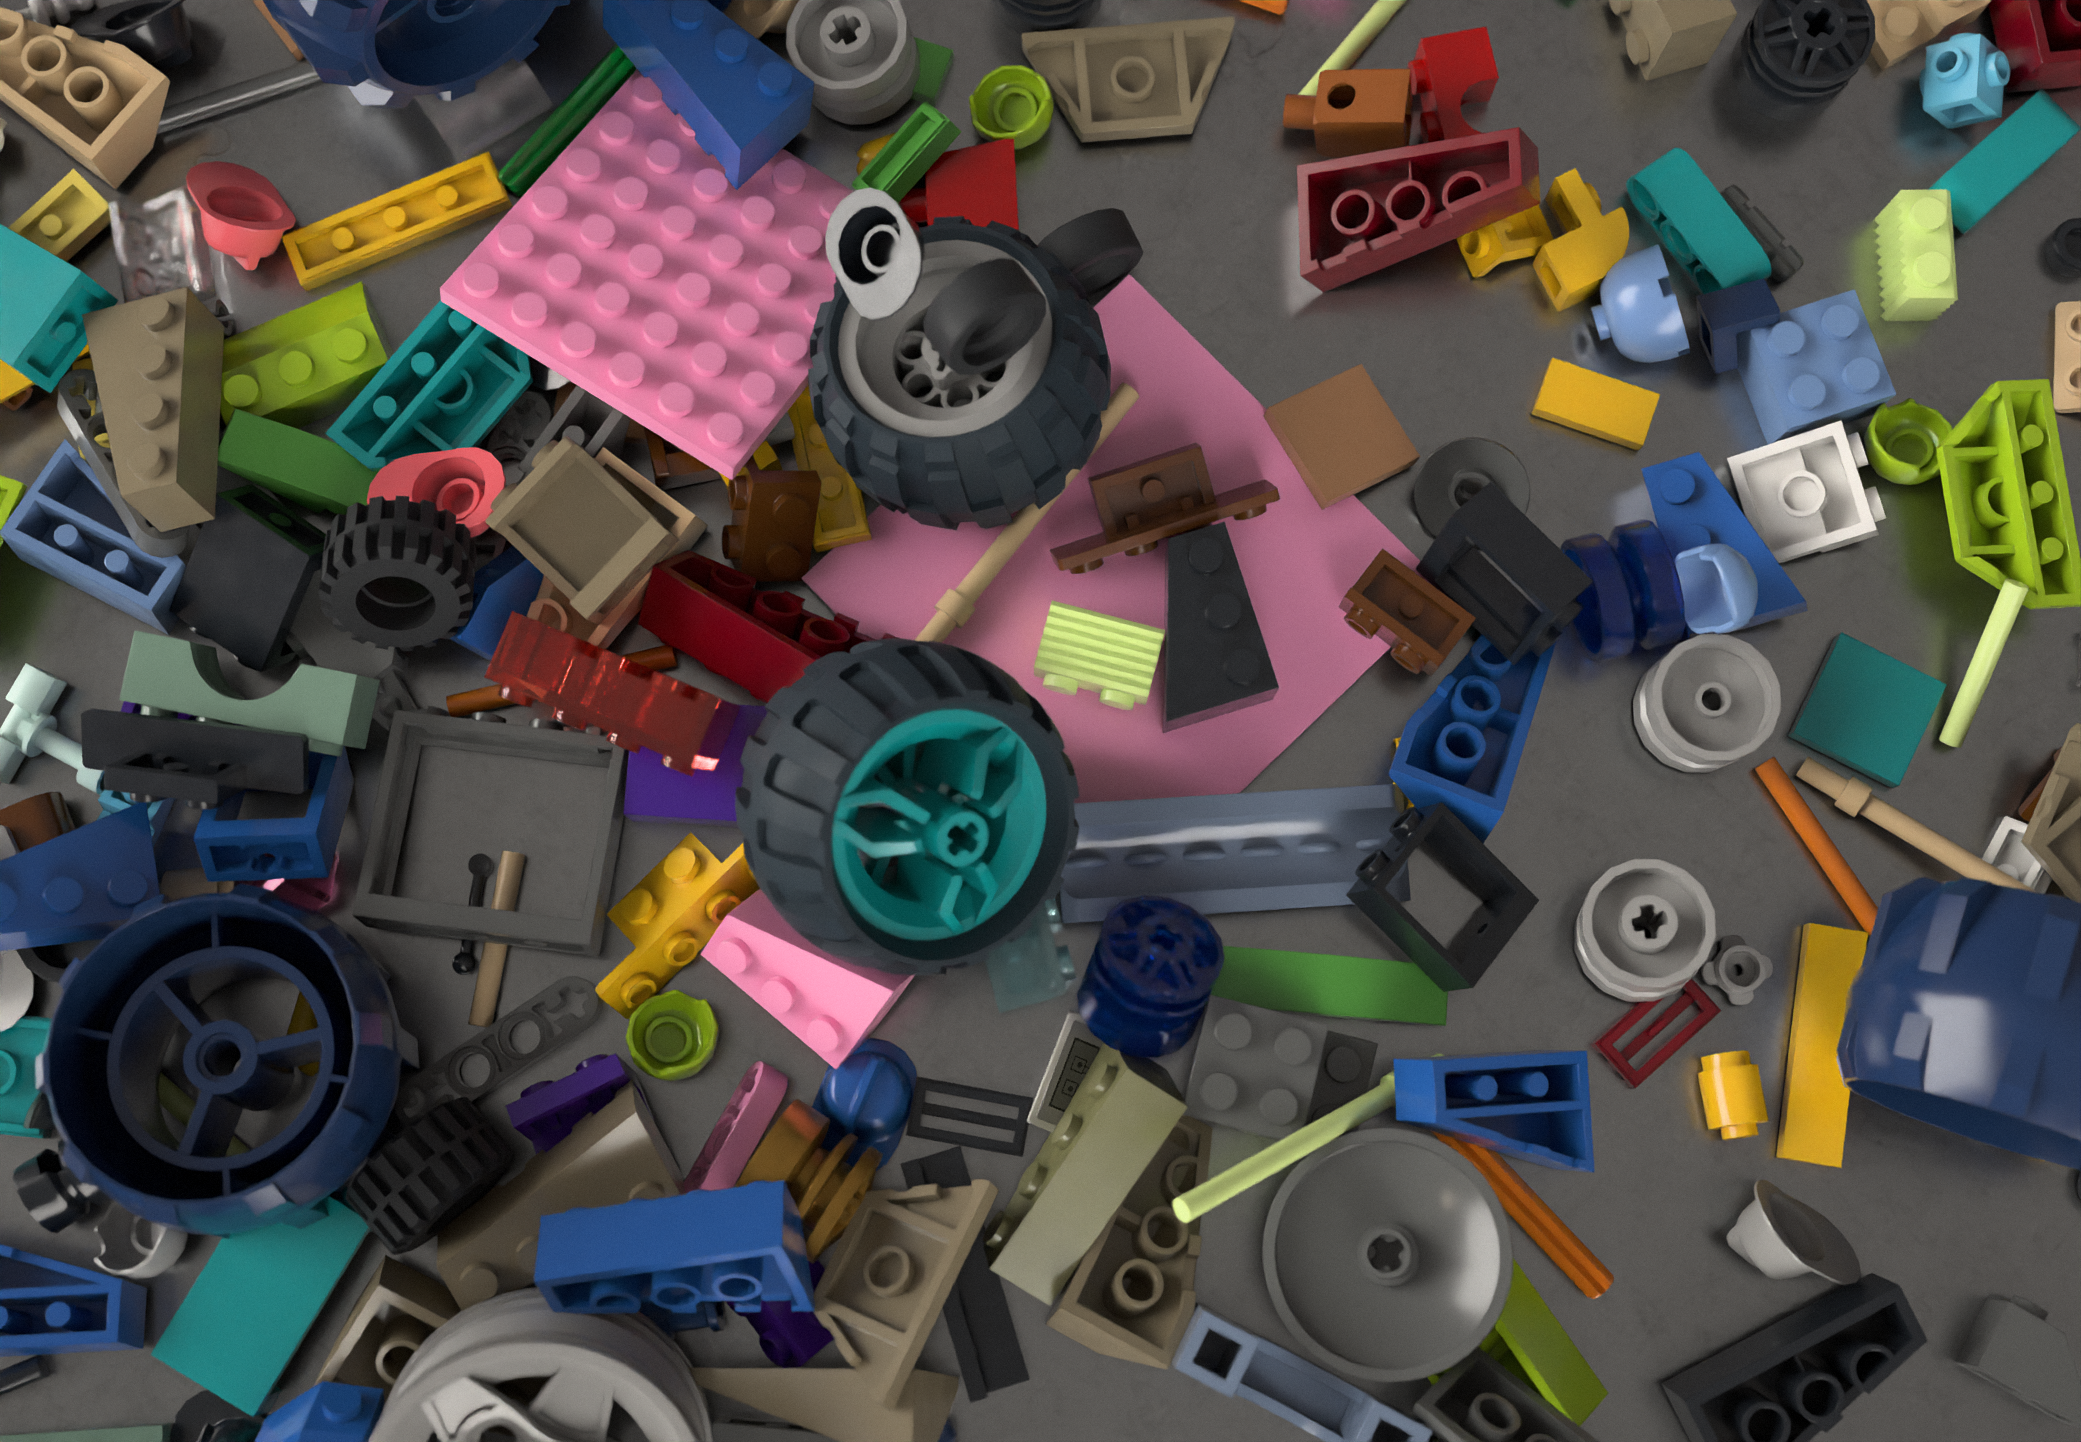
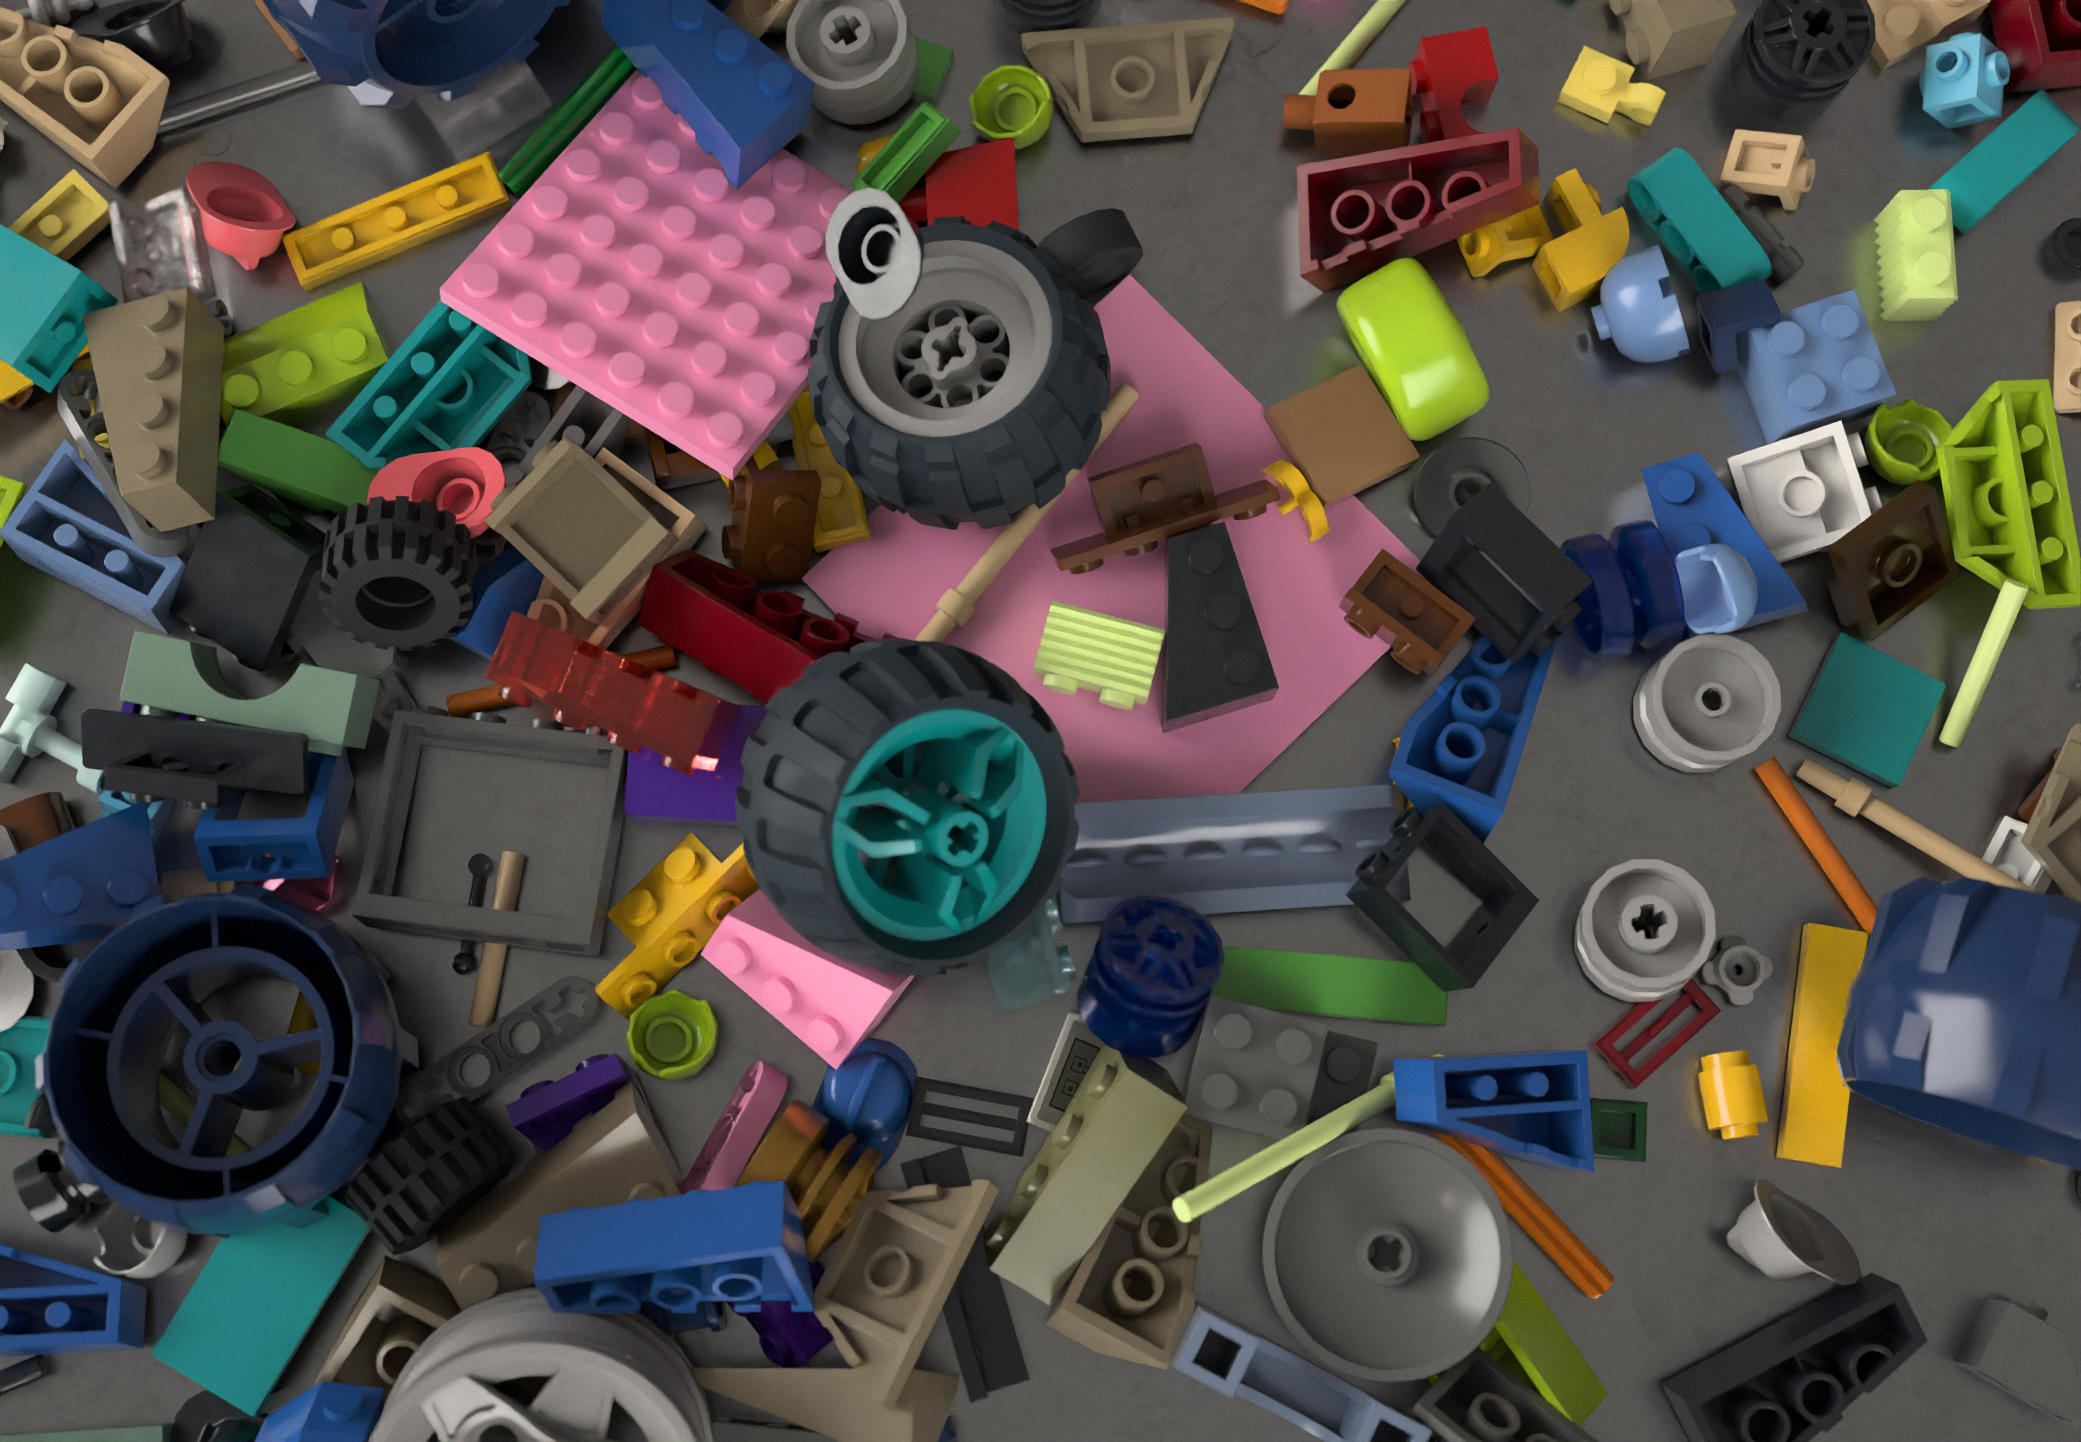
(984, 316): black tyre -> none
(1301, 497): none -> yellow piece
(1414, 348): none -> lime wheel
(1595, 404): yellow tile -> none
(1602, 85): none -> light yellow plate
(1619, 1129): none -> dark green tile
(1769, 165): none -> tan bracket
(1892, 562): none -> dark brown plate

